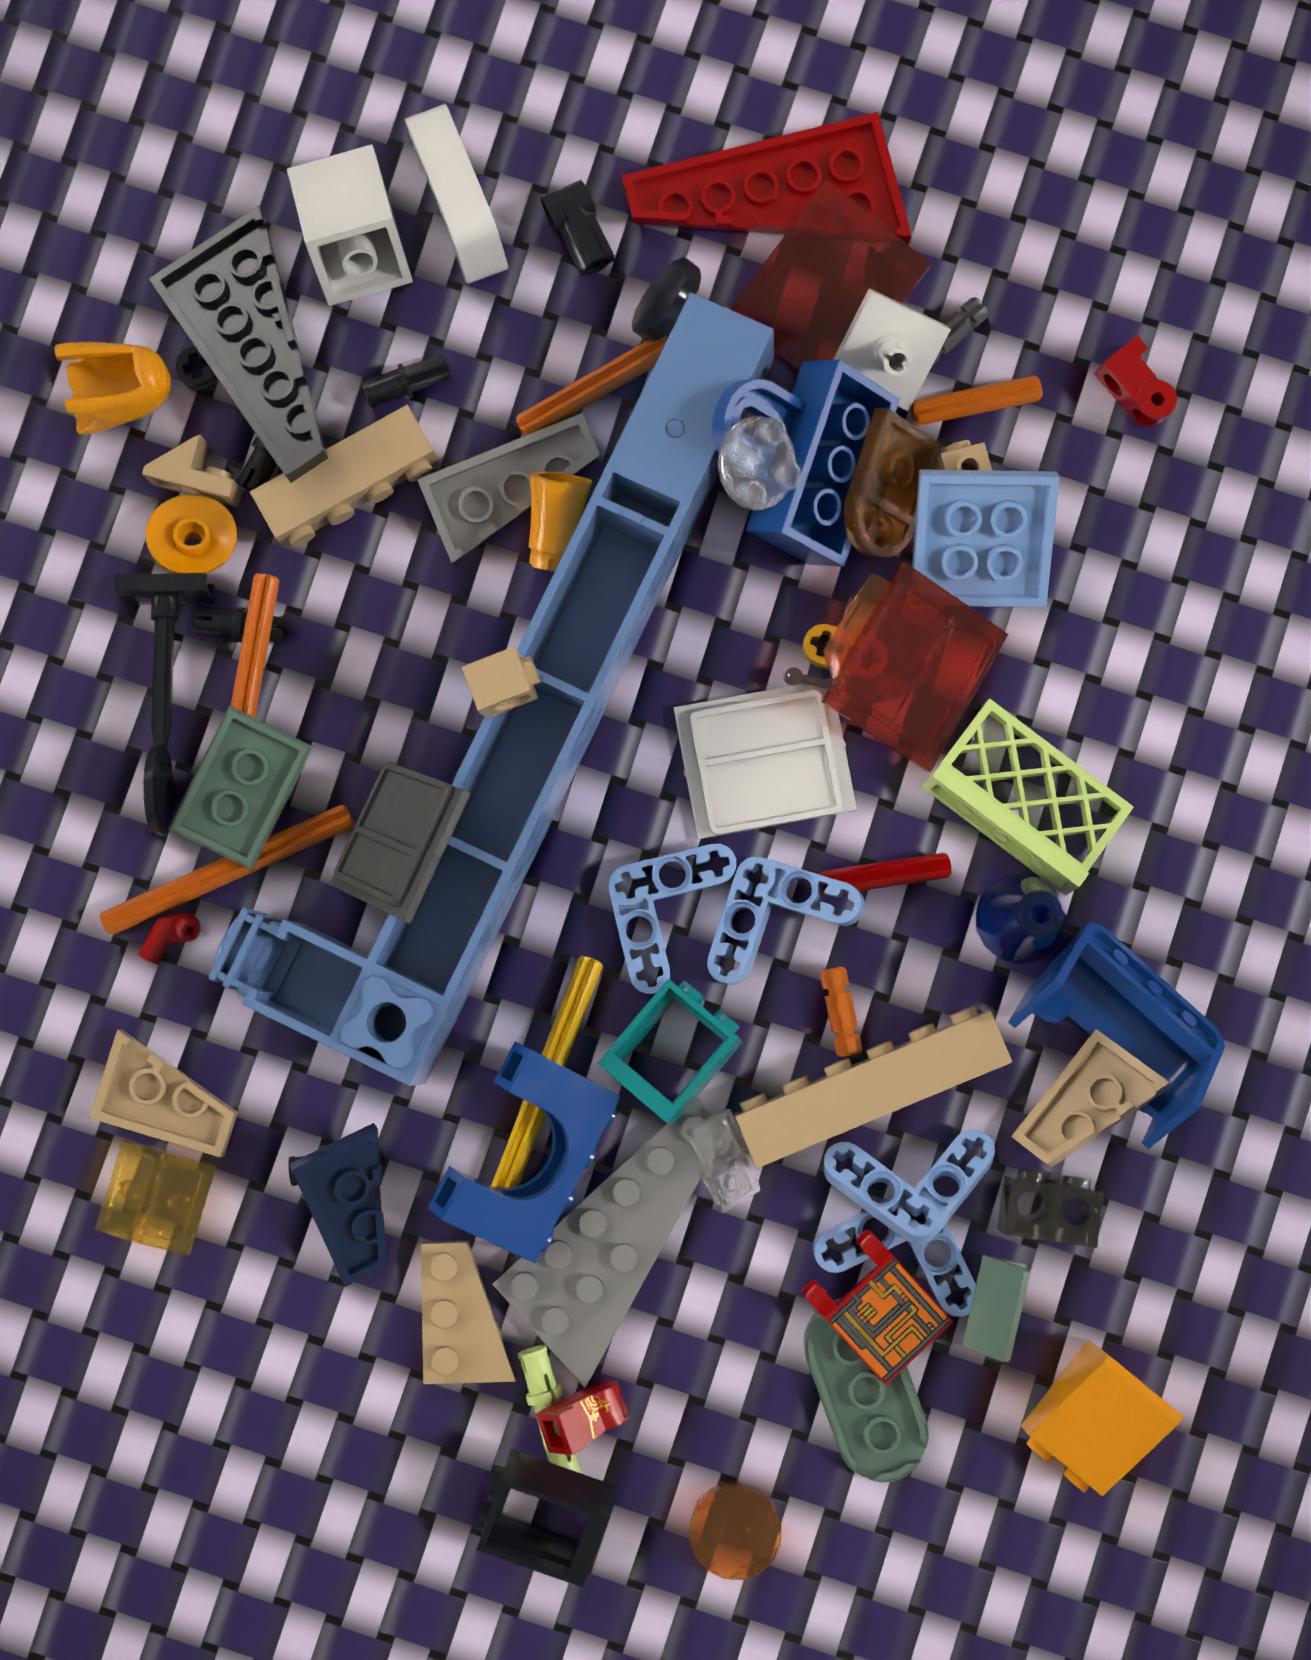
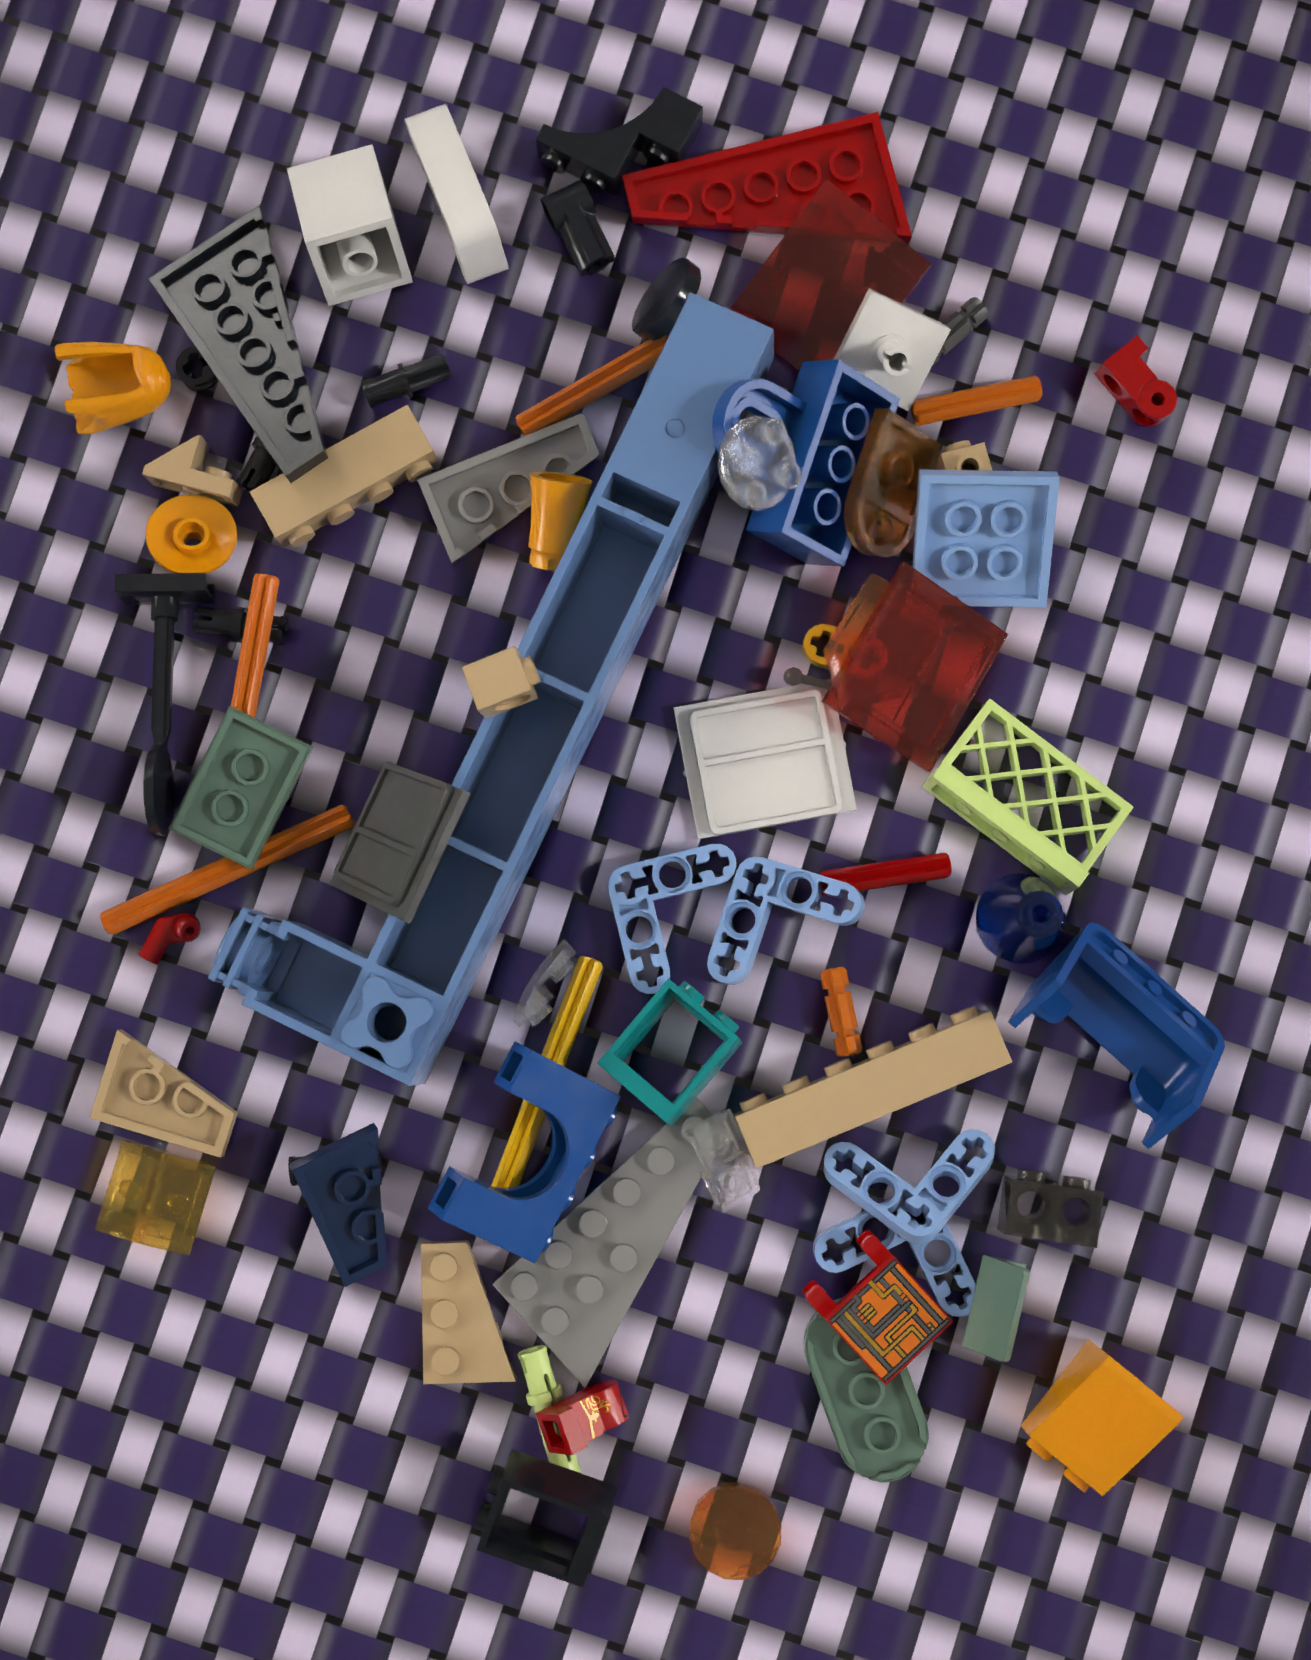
(535, 998): none -> clear slope
(601, 158): none -> black arch
(1088, 1099): tan wing -> none

